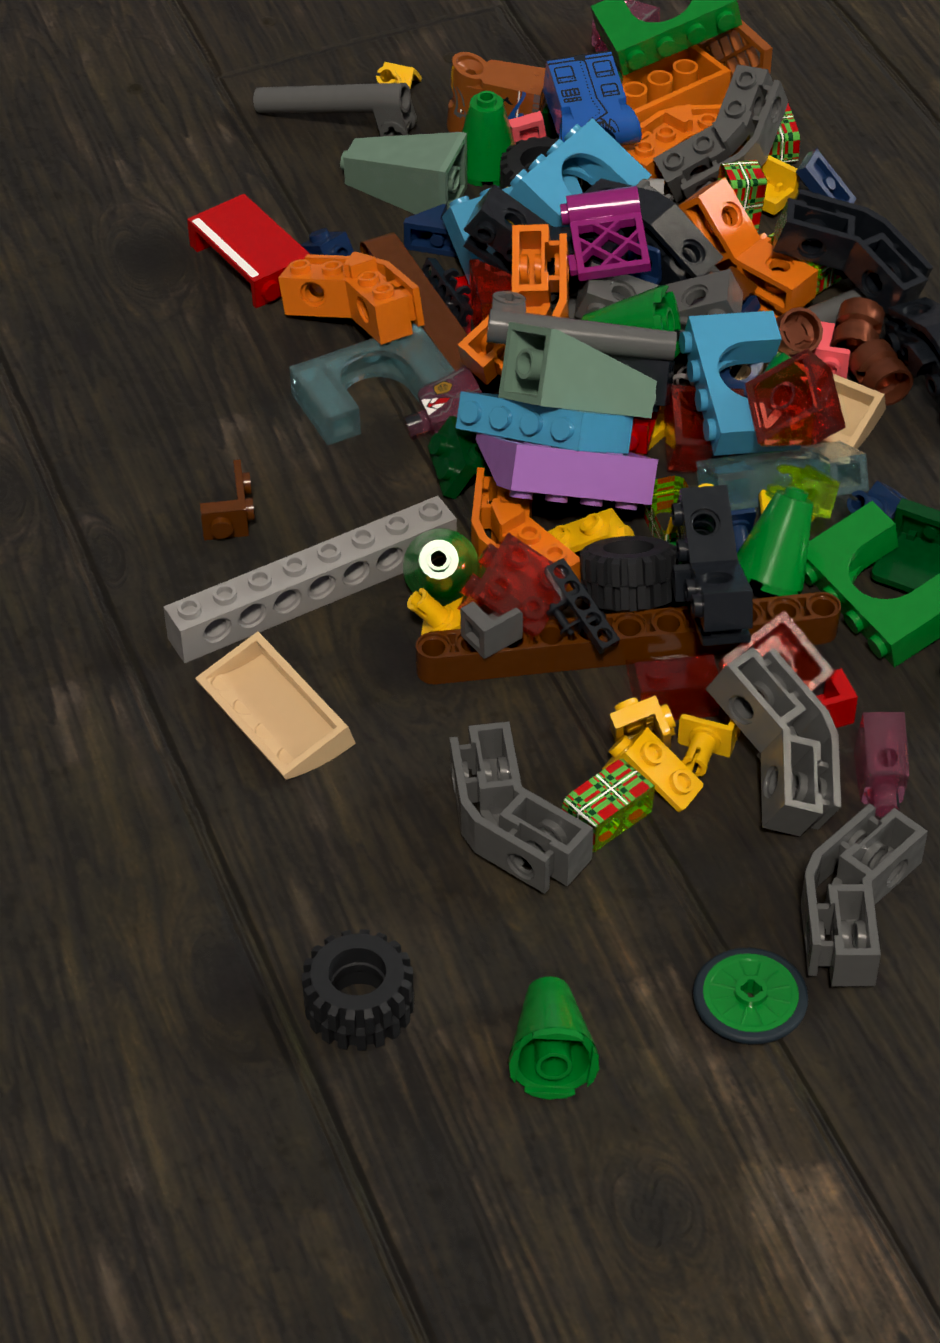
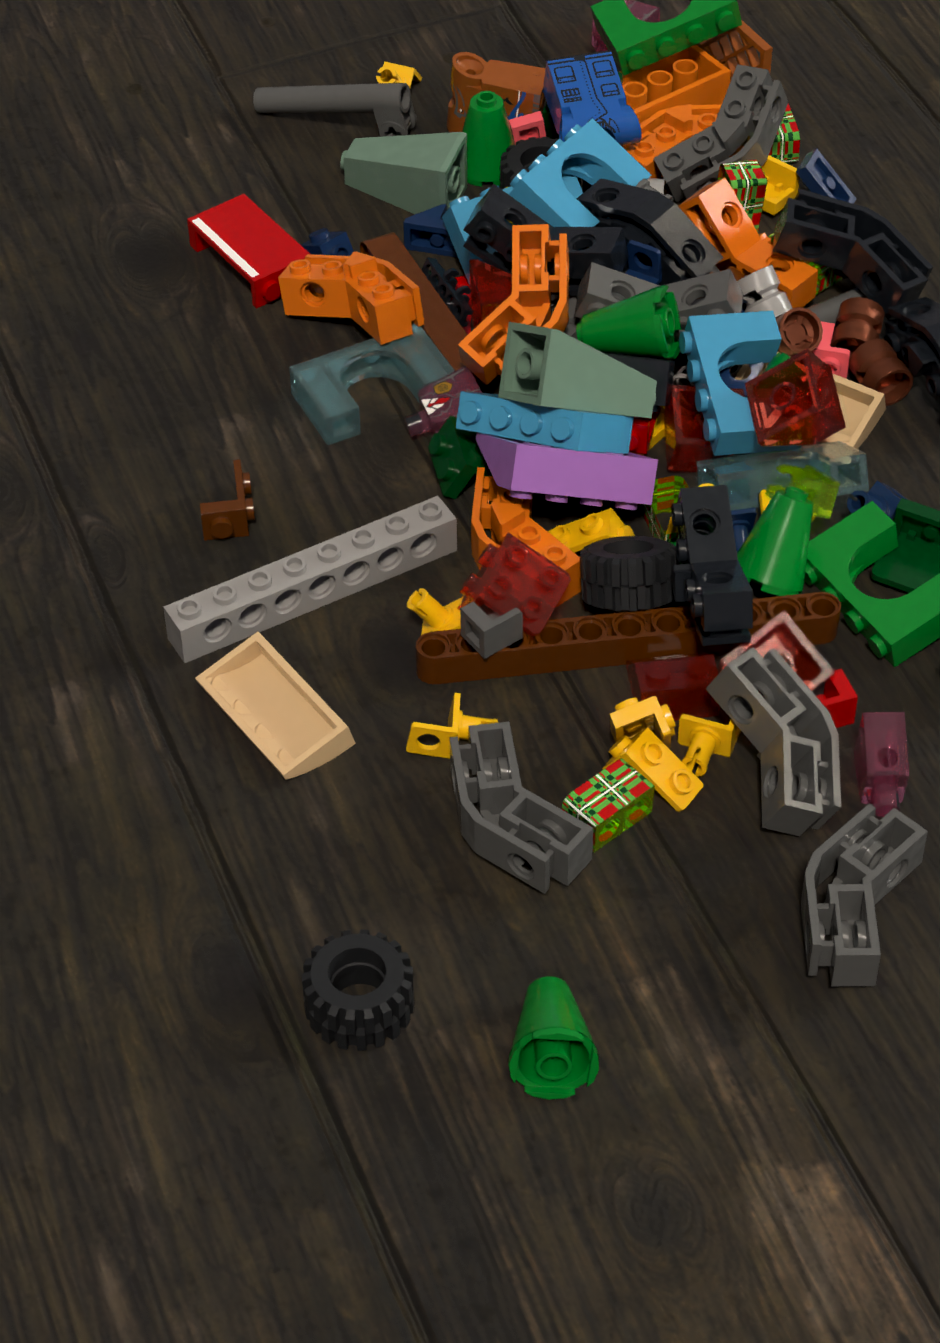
(445, 581): green cone -> none
(456, 727): none -> yellow bracket
(568, 598): black piece -> none
(604, 337): dark grey axle -> none
(605, 214): magenta piece -> none
(723, 999): green wheel -> none
(762, 292): none -> light grey wheel

